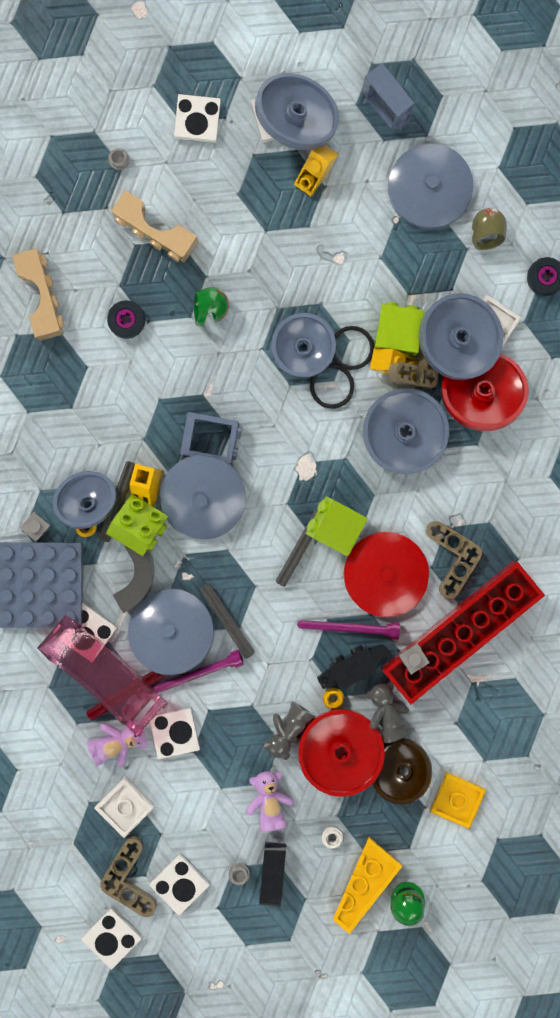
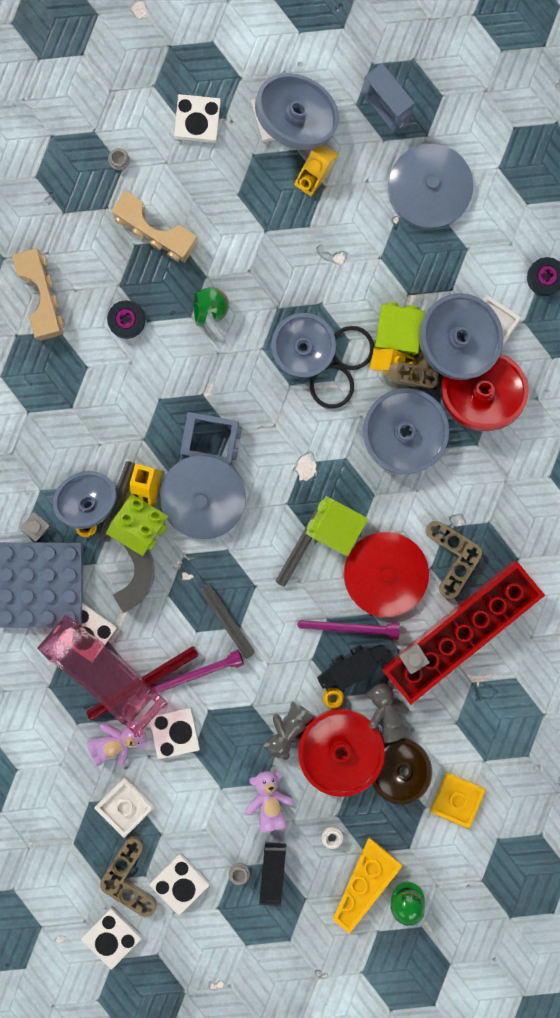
(171, 632): sand blue dish -> none
(486, 223): olive helmet -> none

